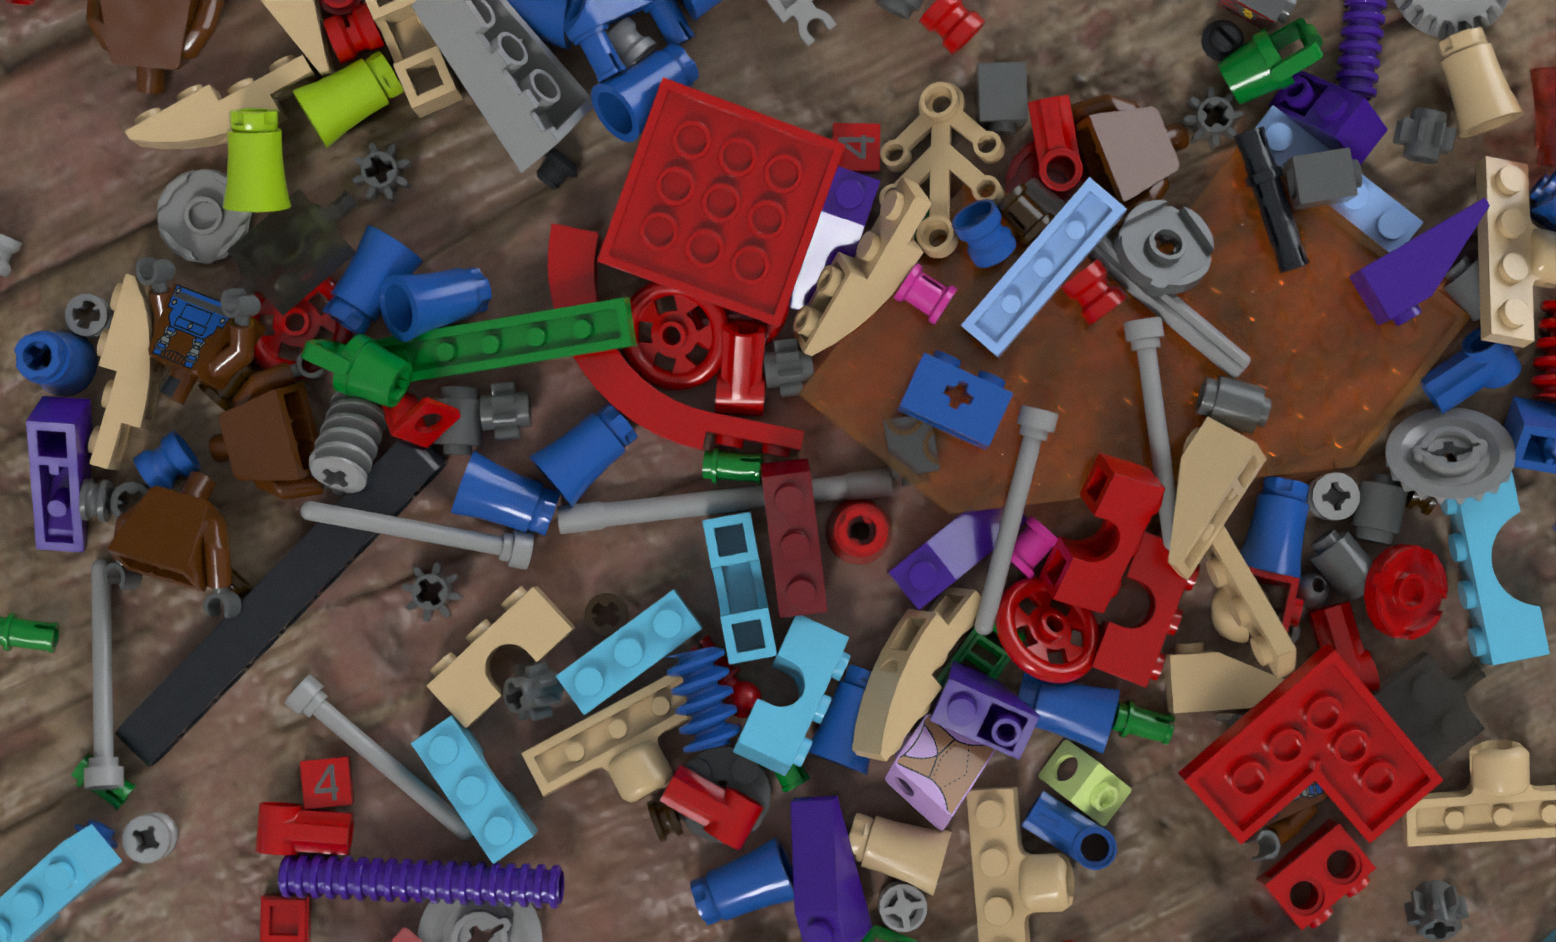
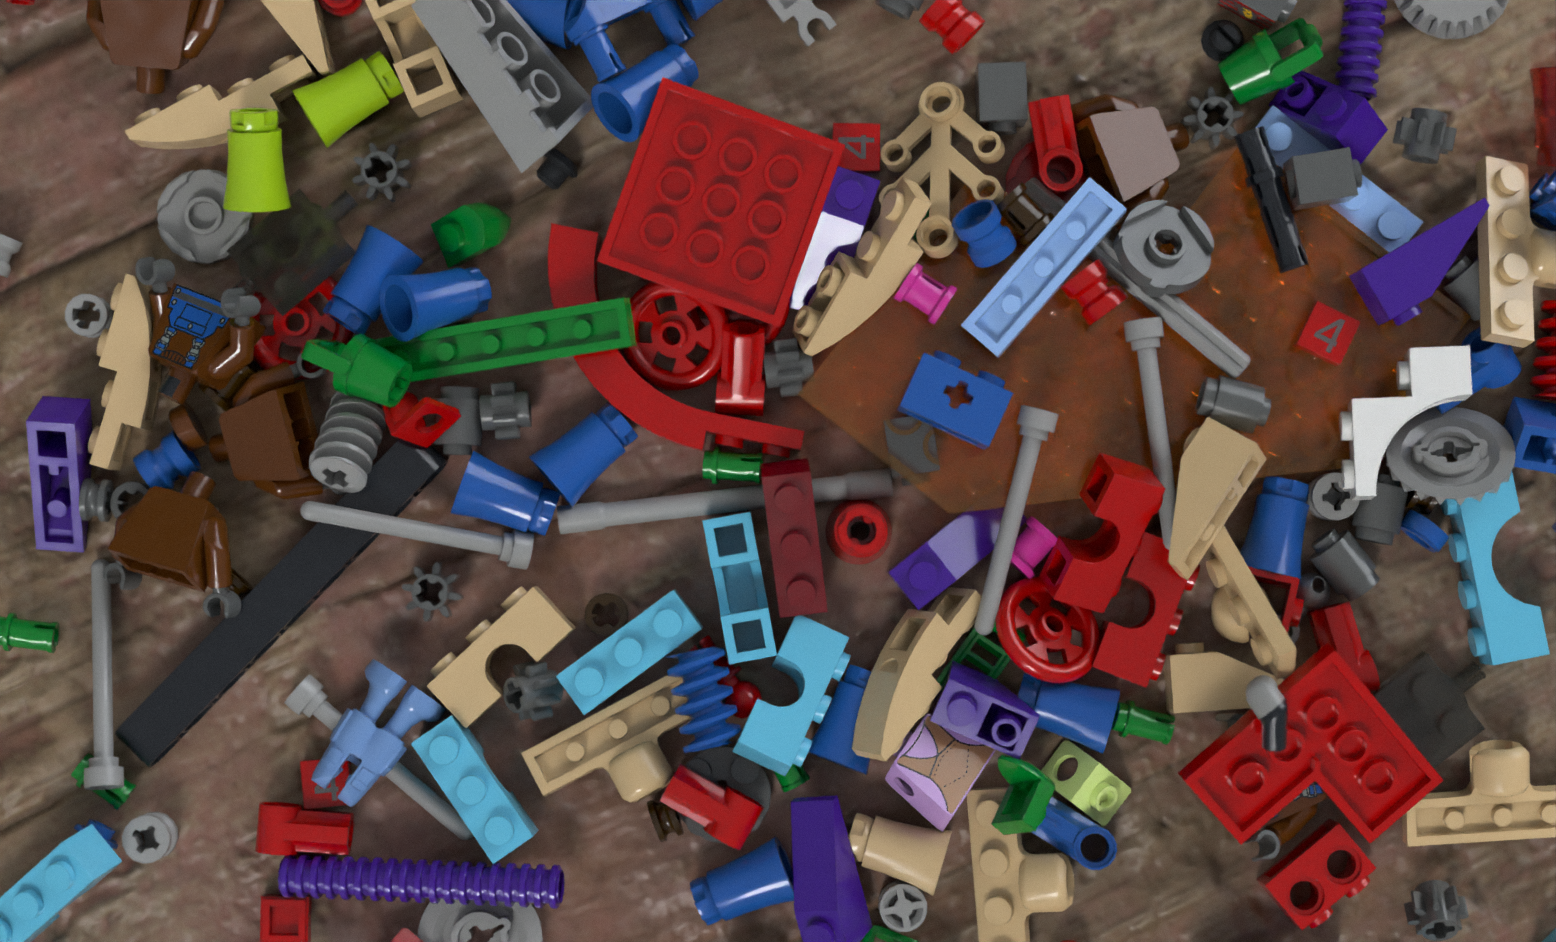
(71, 364): blue plant -> none
(188, 427): none -> reddish brown tile
(353, 33): red wheel -> none
(366, 745): none -> medium blue piece
(470, 231): none -> green plate
(629, 43): light grey wheel -> none
(1025, 799): none -> green plate
(1271, 710): none -> arm
(1326, 333): none -> red tile
(1405, 591): red tile -> none
(1423, 531): none -> blue tile
(1430, 379): none -> white arch
(1477, 83): tan plant -> none

